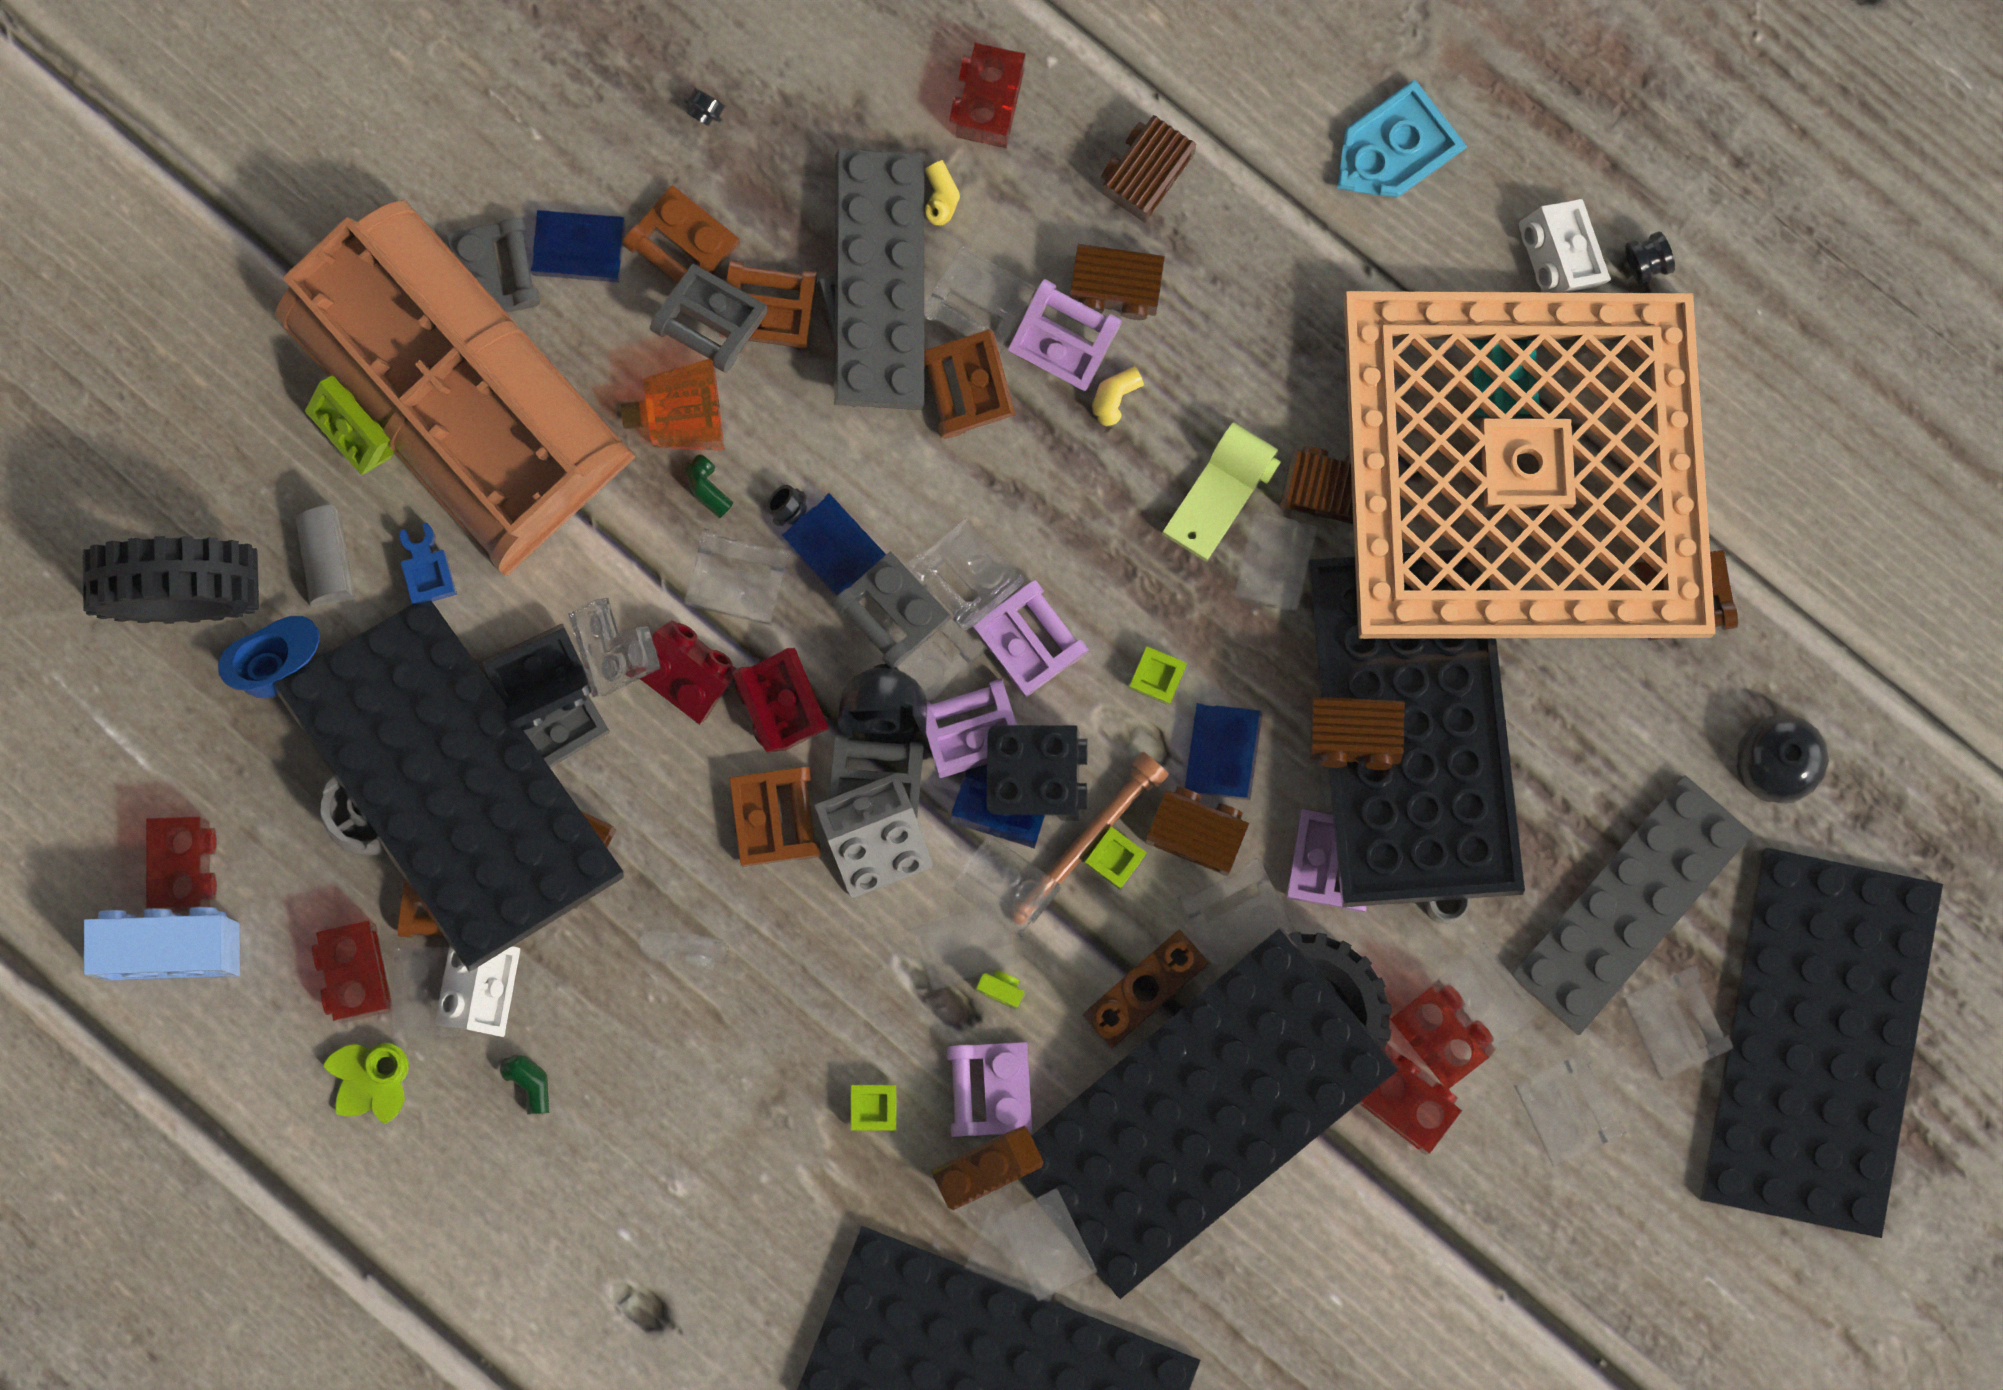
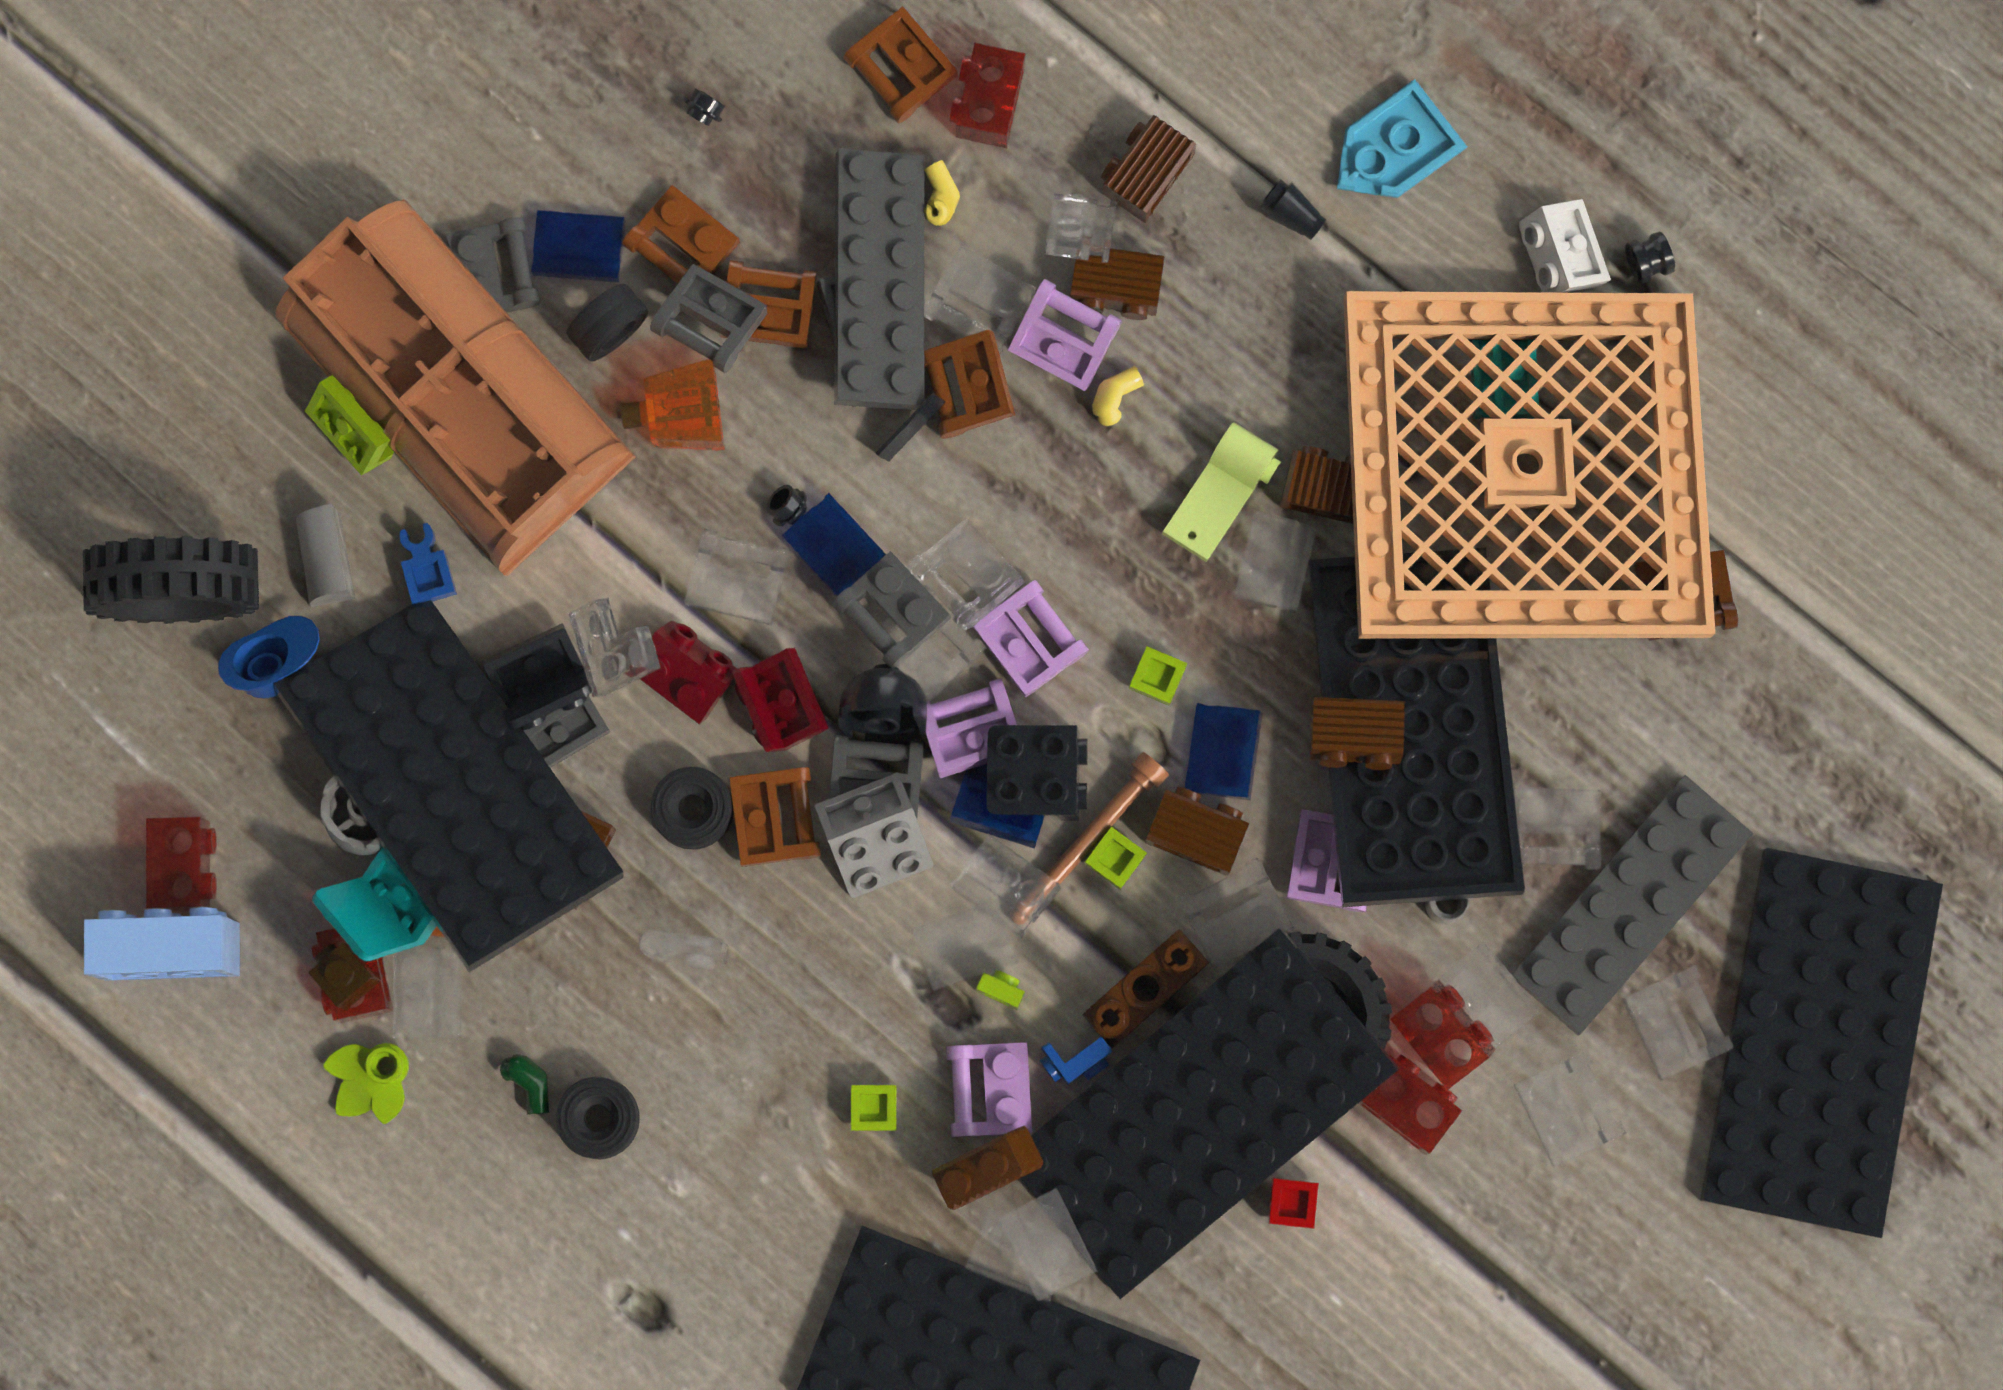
(342, 975): none -> dark brown brick
(376, 911): none -> teal bracket
(479, 998): white bracket -> none
(576, 1103): none -> black tyre
(607, 322): none -> black tyre
(685, 783): none -> black tyre
(704, 489): dark green arm -> none
(910, 427): none -> black window
(913, 57): none -> dark orange plate
(1080, 227): none -> clear plate
(1087, 1062): none -> blue bracket
(1292, 209): none -> black cone
(1293, 1203): none -> red plate
(1559, 813): none -> clear plate
(1782, 759): black cylinder -> none

